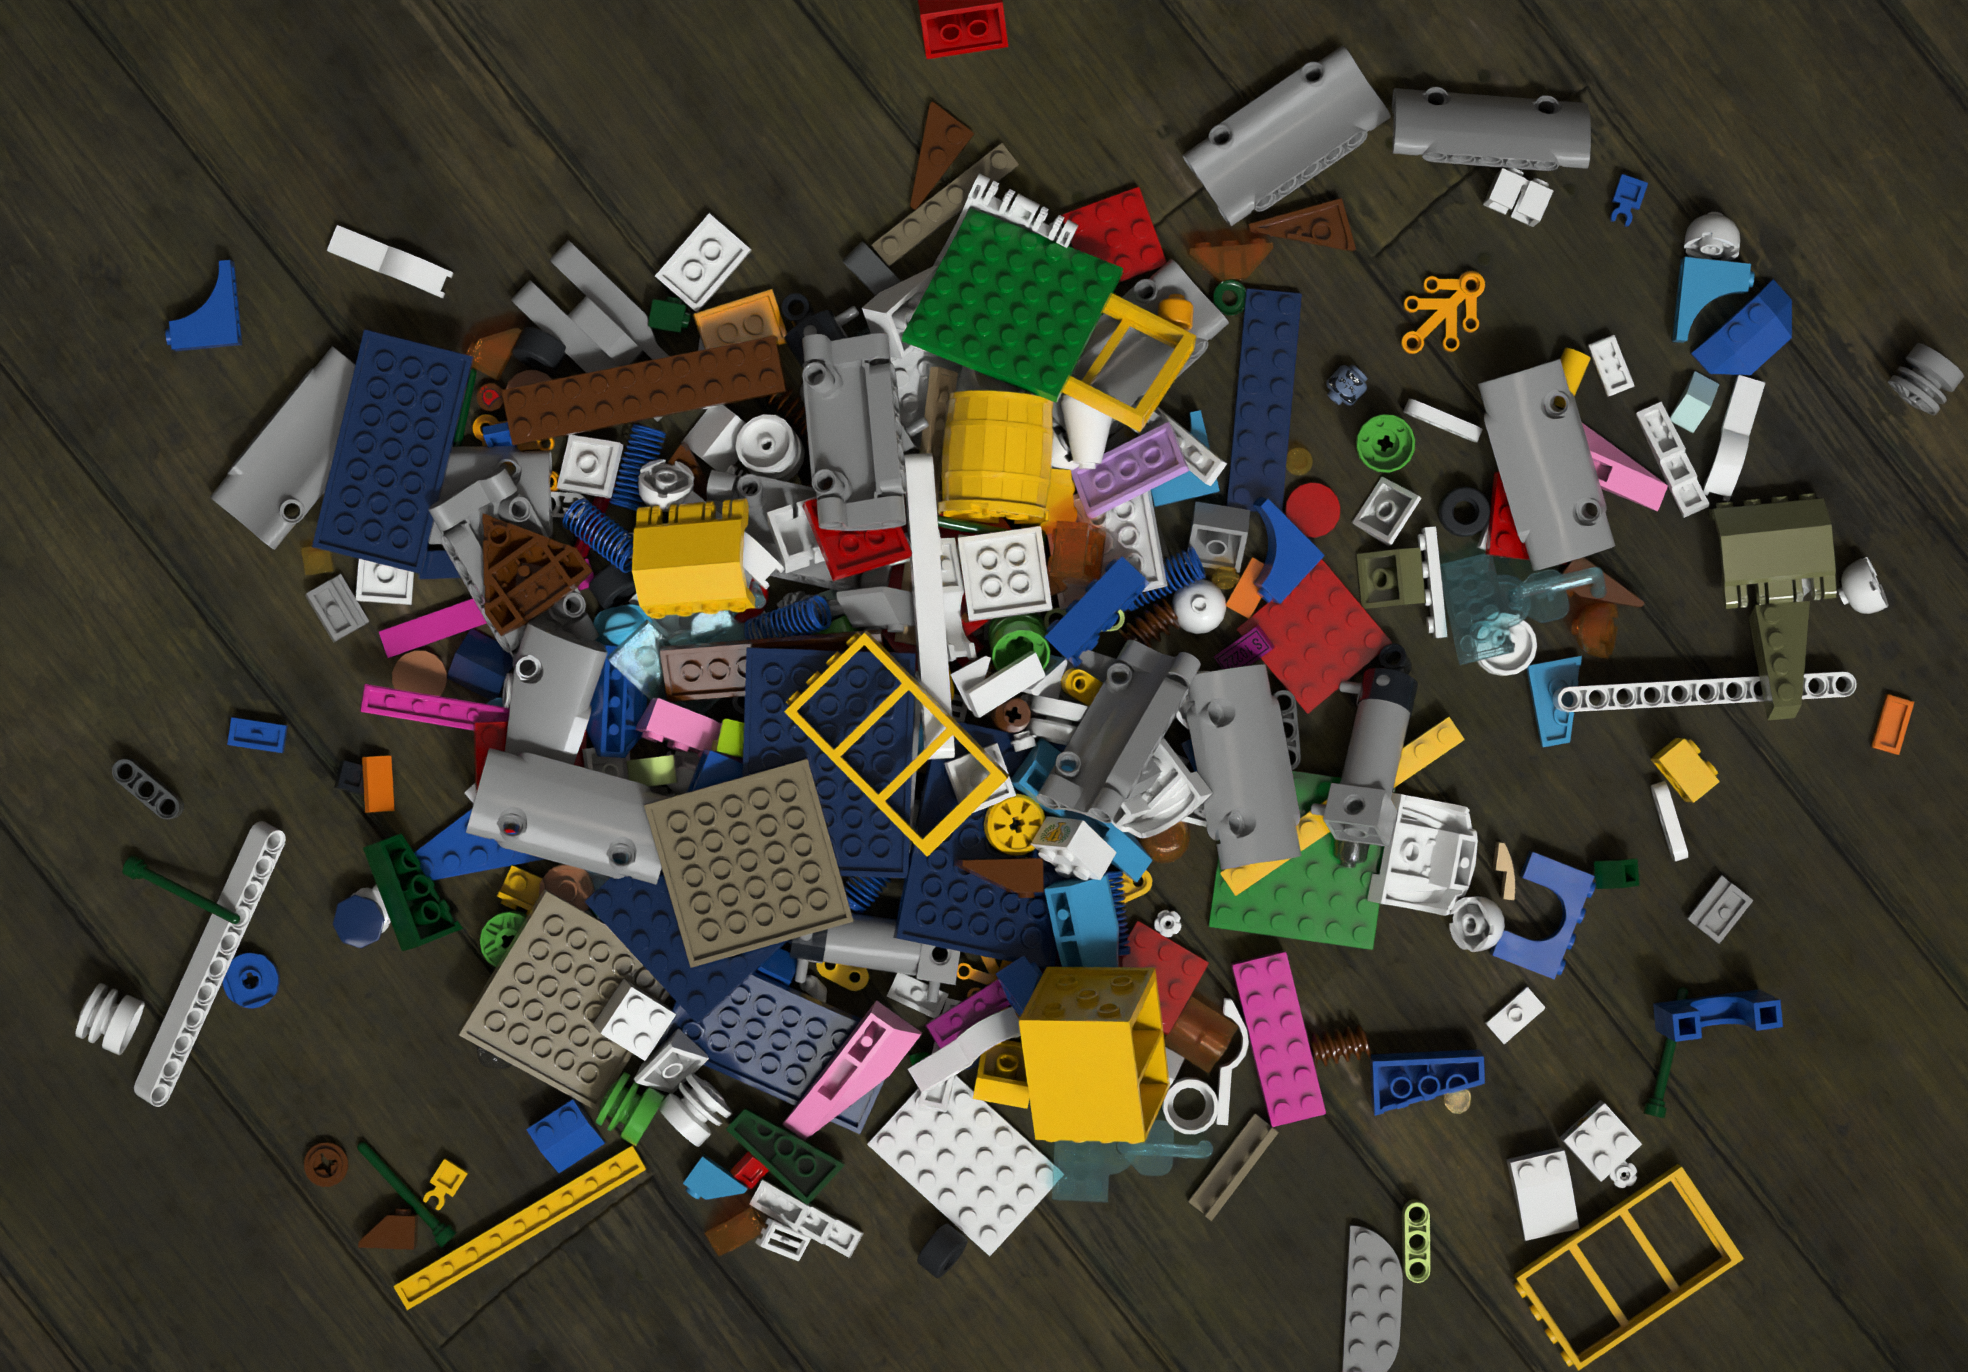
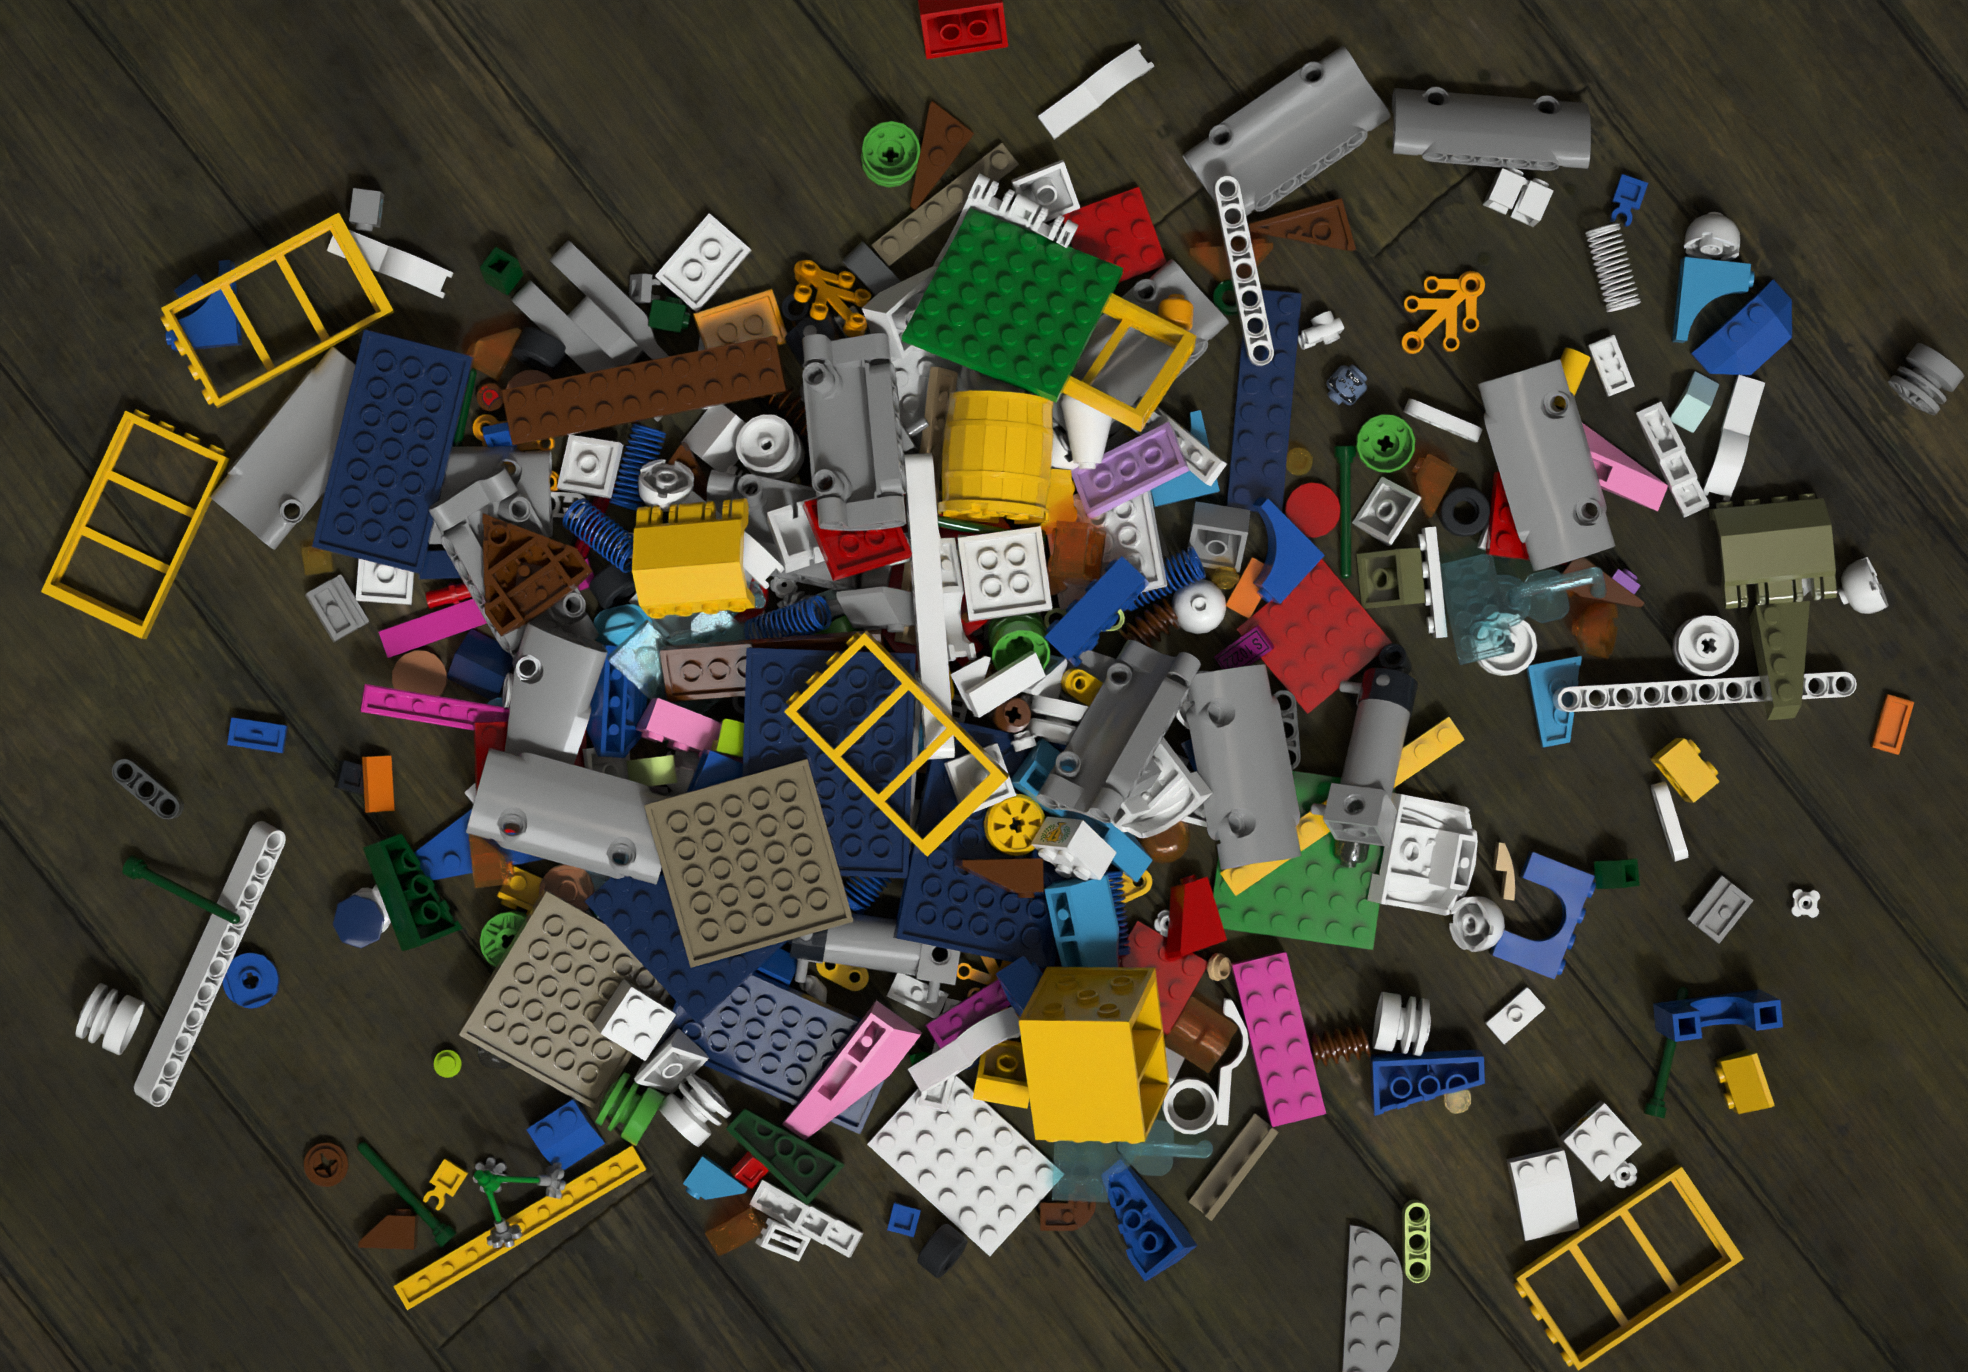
(99, 609): none -> yellow window
(190, 285): none -> blue plate
(356, 261): none -> yellow window
(366, 209): none -> light grey brick
(447, 1063): none -> lime plate
(449, 594): none -> red pin
(489, 863): none -> clear orange slope
(490, 1177): none -> light grey plant
(501, 271): none -> dark green brick
(641, 288): none -> light grey tile
(776, 586): none -> white plate
(809, 273): none -> light orange plant
(894, 138): none -> bright green wheel
(904, 1219): none -> blue plate
(1049, 188): none -> white slope
(1065, 1215): none -> reddish brown plate
(1094, 91): none -> white piece
(1149, 1228): none -> blue wedge
(1193, 917): none -> red slope
(1218, 967): none -> tan plate
(1244, 257): none -> white beam
(1324, 329): none -> white plate
(1345, 457): none -> dark green piece
(1401, 1023): none -> white wheel
(1431, 482): none -> clear orange slope
(1591, 234): none -> white piece
(1626, 579): none -> medium lavender plate
(1721, 640): none -> white wheel
(1744, 1082): none -> yellow slope
(1799, 897): none -> white plate

